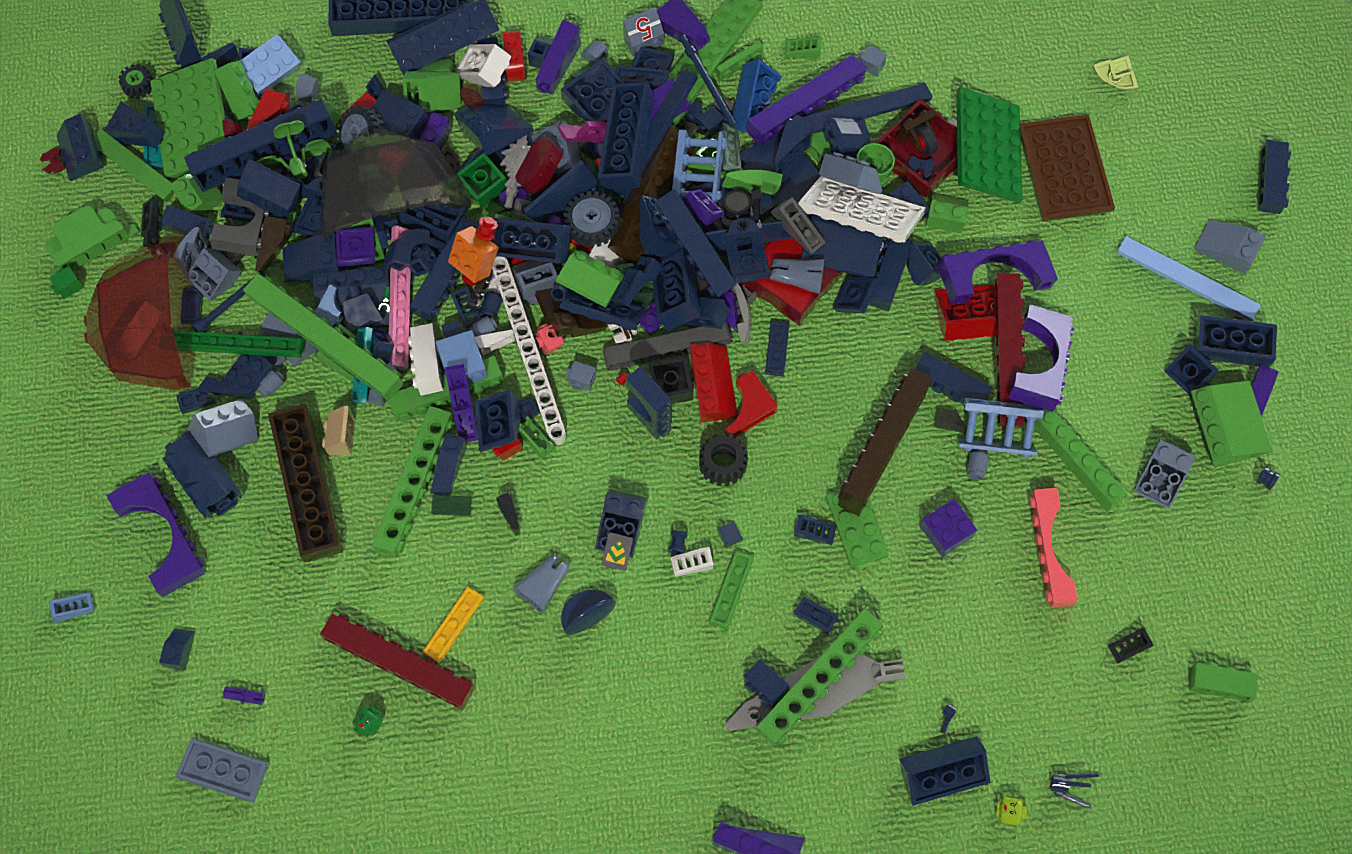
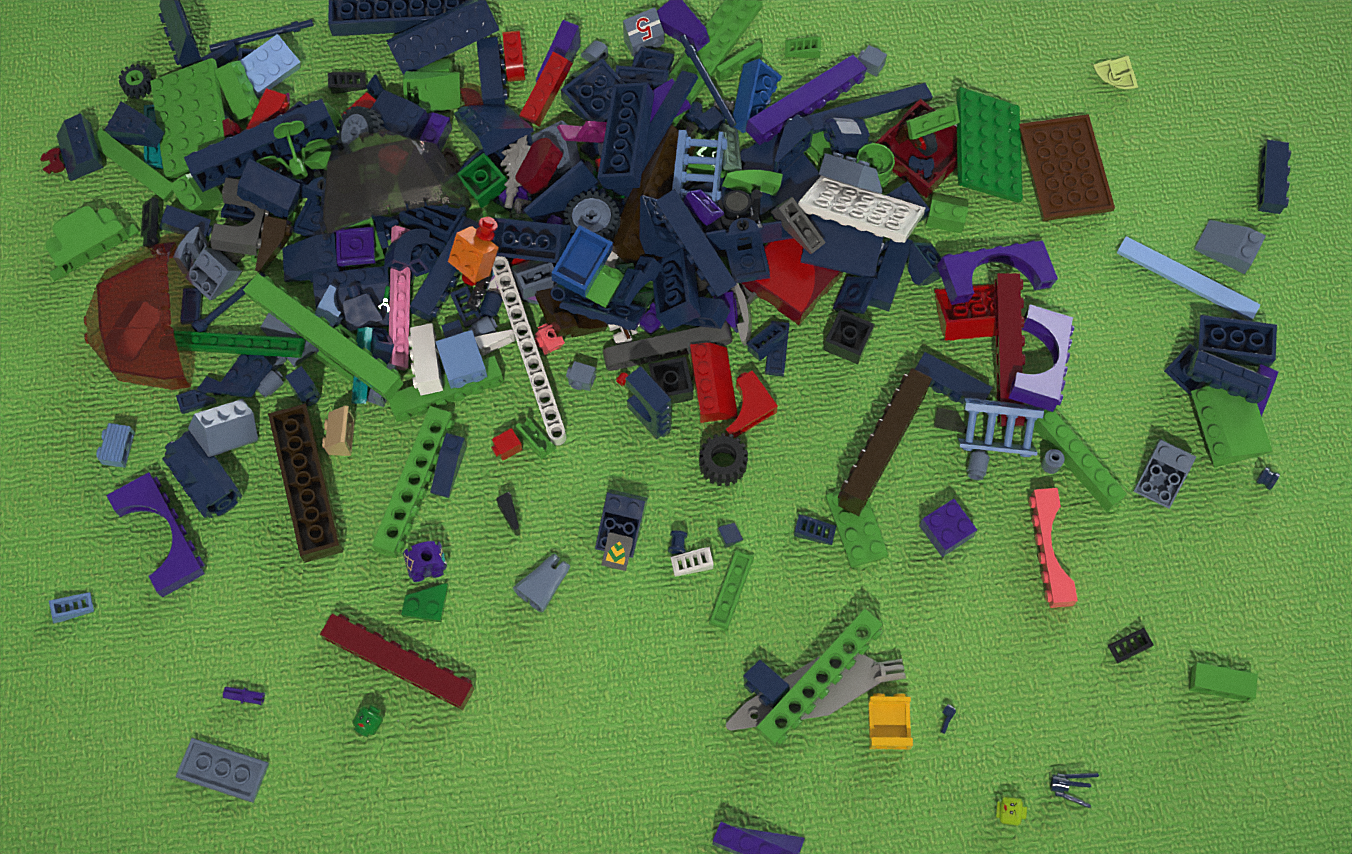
(65, 283): green brick -> none
(115, 445): none -> medium blue brick
(177, 649): dark blue slope -> none
(294, 26): none -> dark blue bar
(303, 387): none -> dark blue brick
(307, 88): sand blue brick -> none
(318, 160): none -> bright green slope
(346, 76): none -> black slope
(425, 560): none -> dark purple brick
(426, 604): none -> green wing
(451, 505): clear green tile -> none
(453, 625): yellow tile -> none
(461, 402): dark purple slope -> none
(483, 64): white slope -> none
(497, 420): dark blue slope -> none
(528, 409): dark blue tile -> none
(539, 51): dark blue slope -> none
(546, 89): none -> red brick
(582, 261): none -> blue piece
(586, 610): dark blue piece -> none
(765, 349): none -> dark blue slope
(799, 273): sand blue piece -> none
(815, 615): dark blue plate -> none
(848, 337): none -> black brick
(889, 722): none -> yellow panel
(933, 122): none -> bright green plate
(945, 770): dark blue slope -> none
(1052, 461): none -> sand blue brick
(1228, 376): none -> dark blue brick

